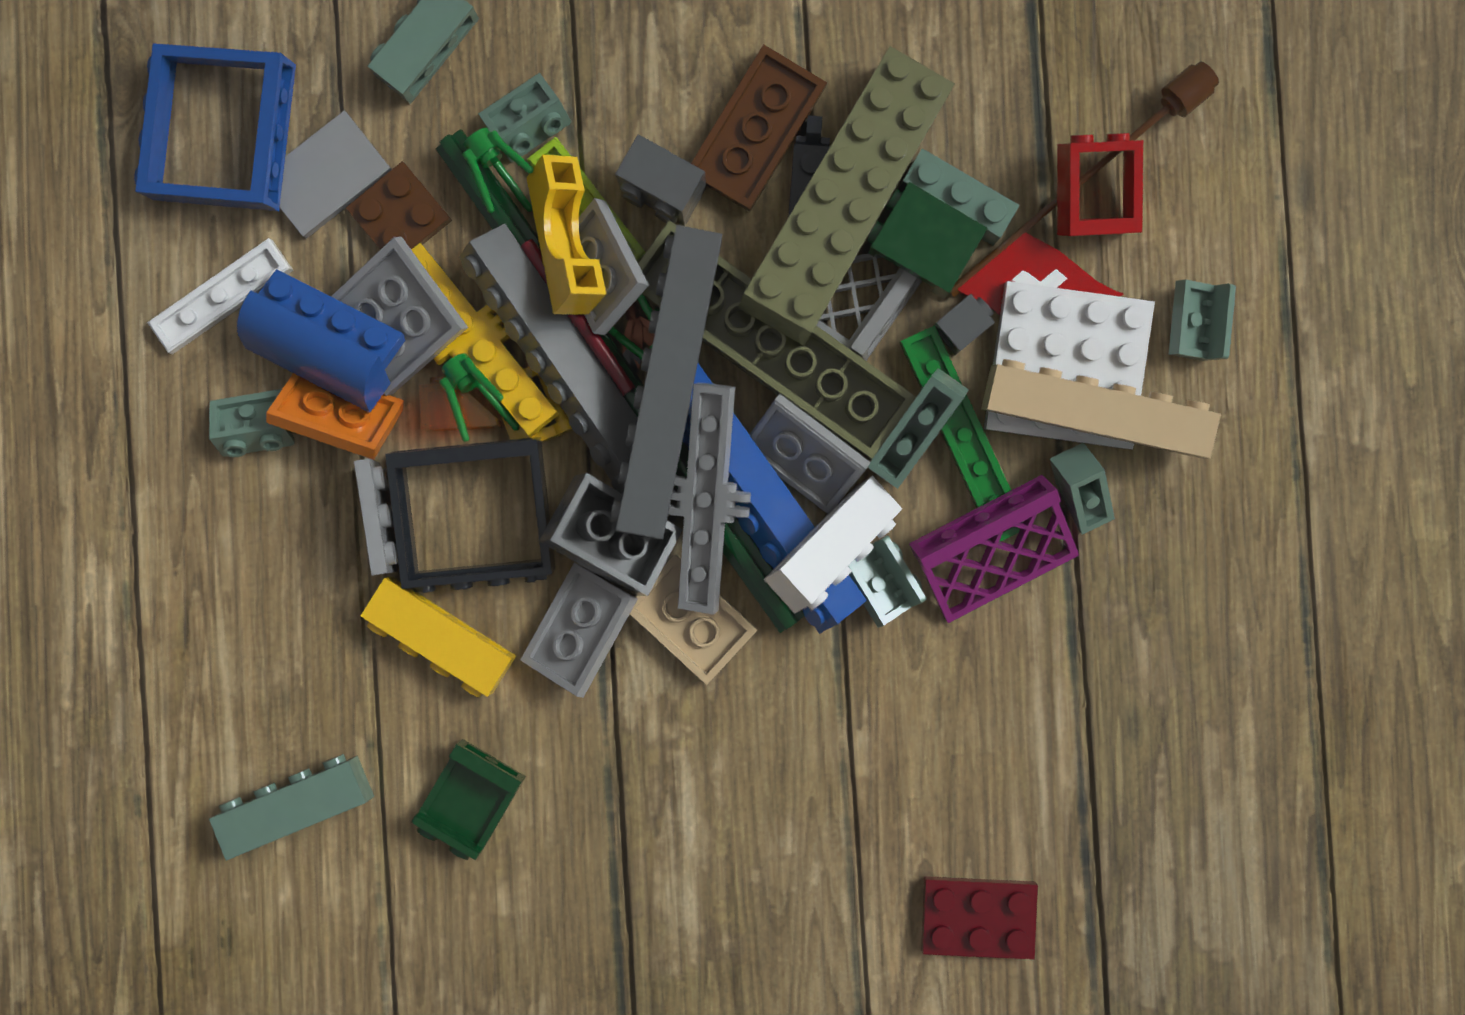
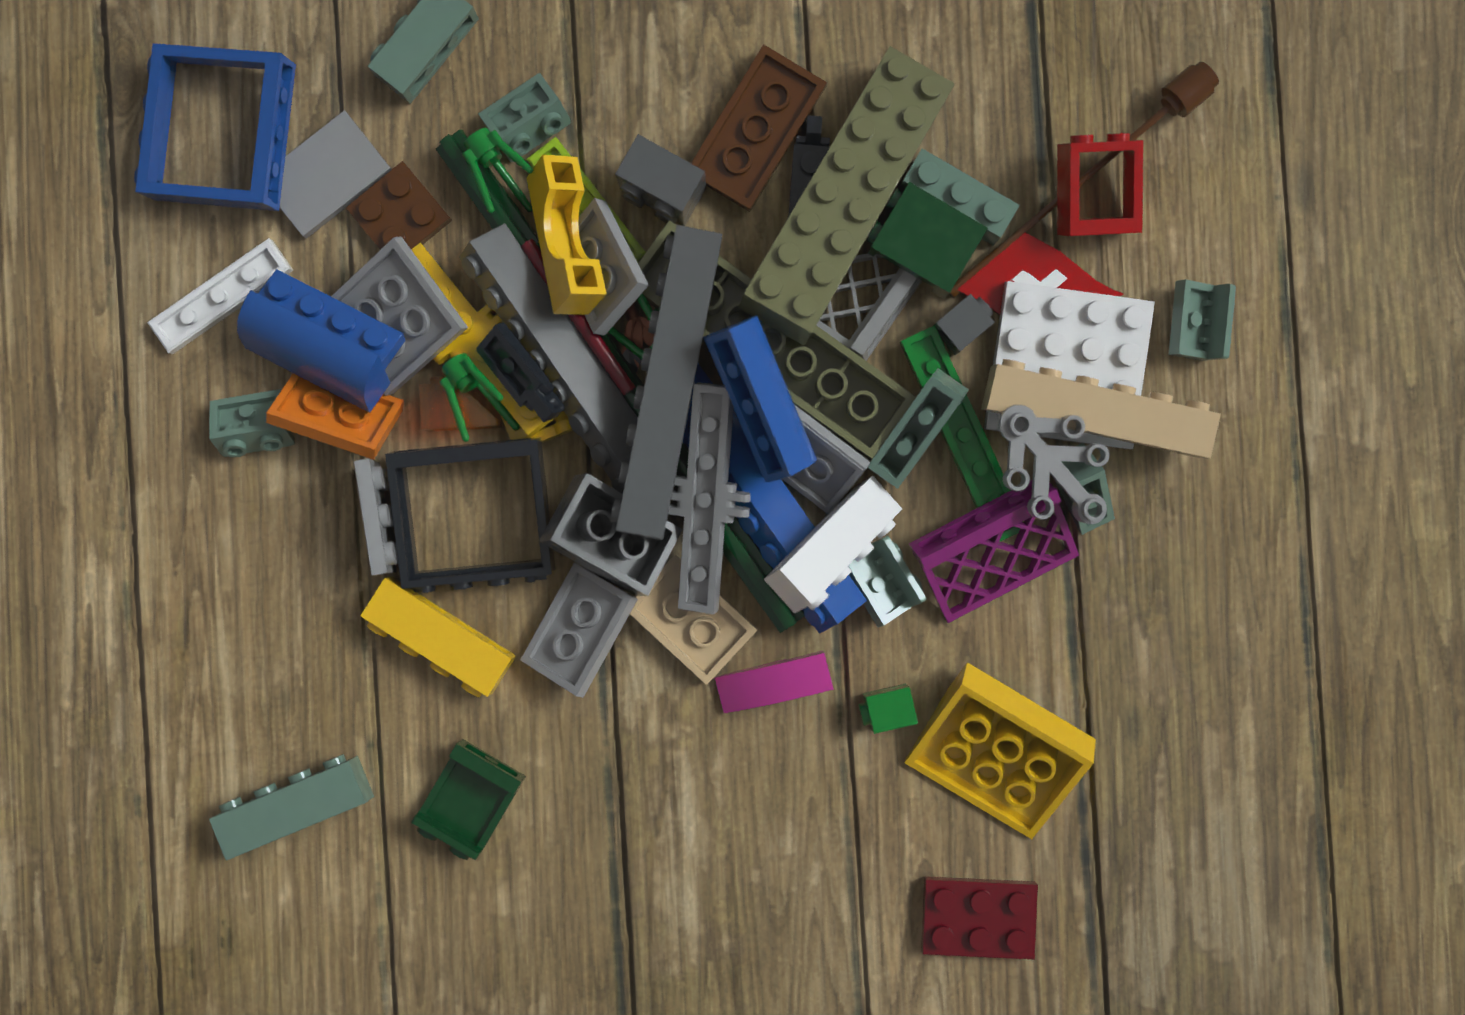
(519, 372): none -> black hinge
(761, 399): none -> blue brick
(774, 682): none -> dark pink slope
(888, 708): none -> green brick
(1001, 751): none -> yellow slope
(1048, 461): none -> light grey plant

